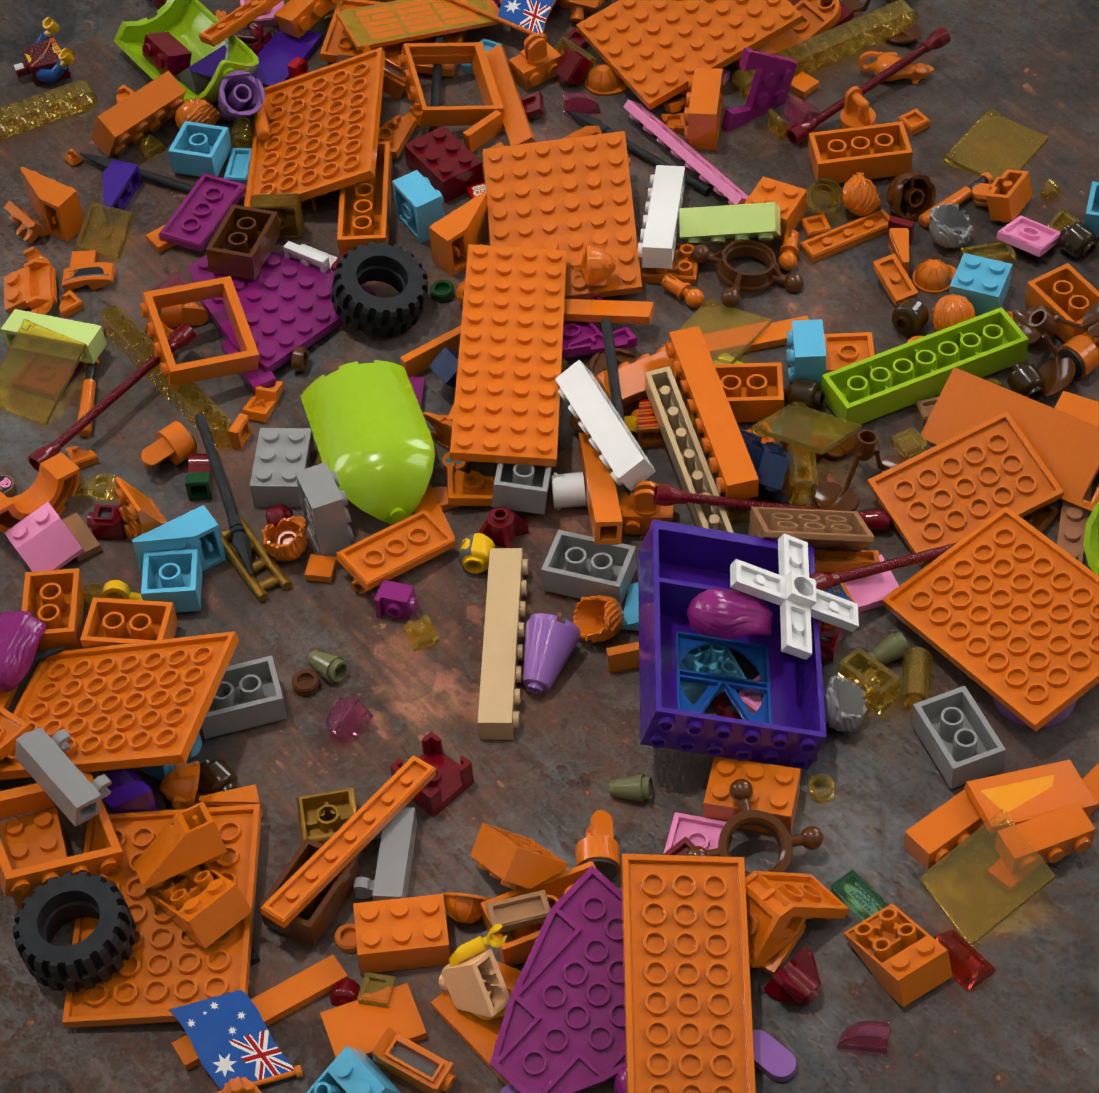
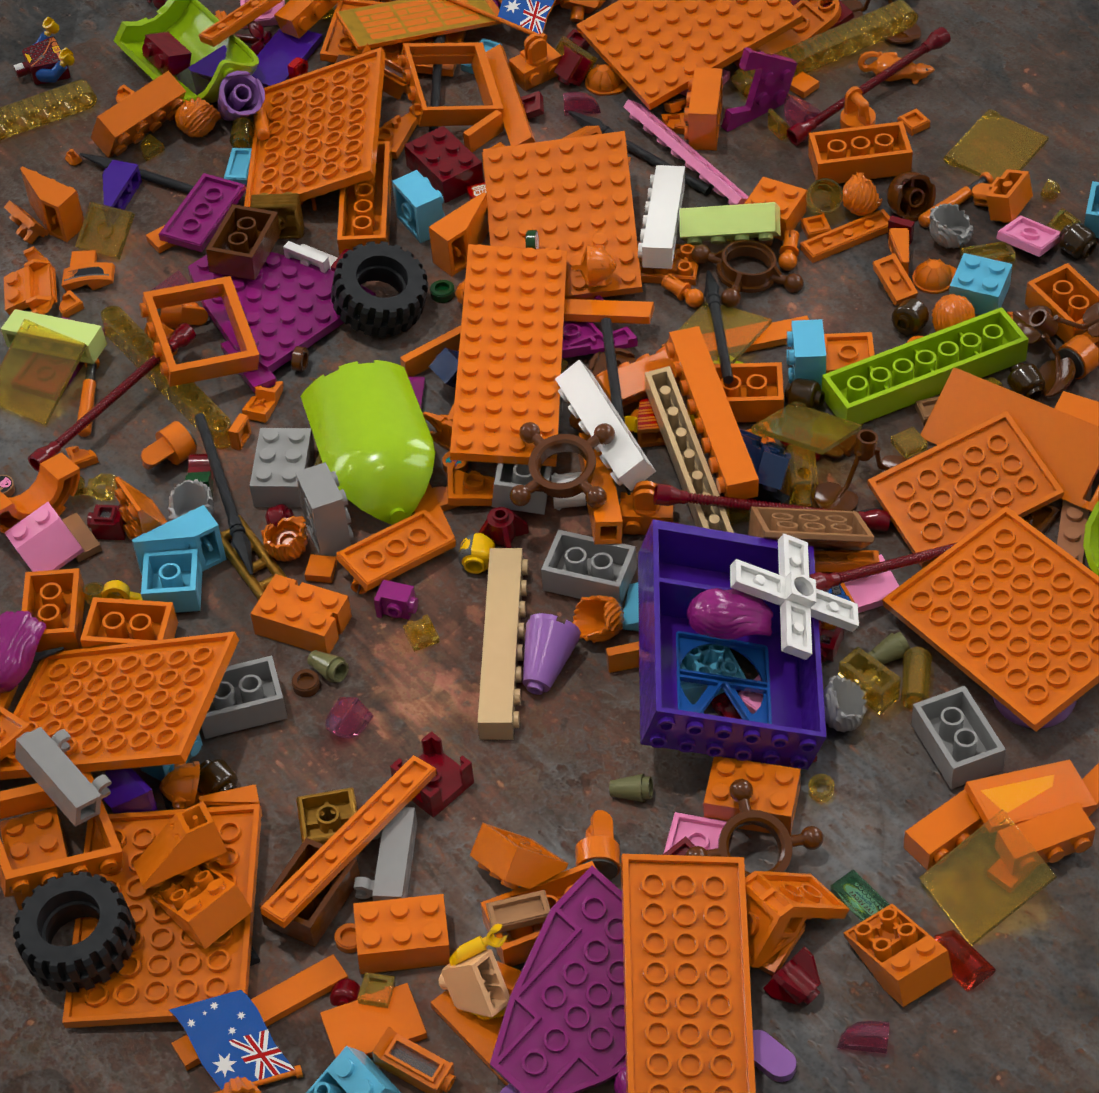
(189, 497): none -> light grey hair
(200, 149): medium azure brick -> none
(301, 614): none -> orange piece
(464, 907): orange piece -> none
(530, 433): none -> reddish brown piece
(532, 239): none -> dark green tile
(713, 300): none -> black piece

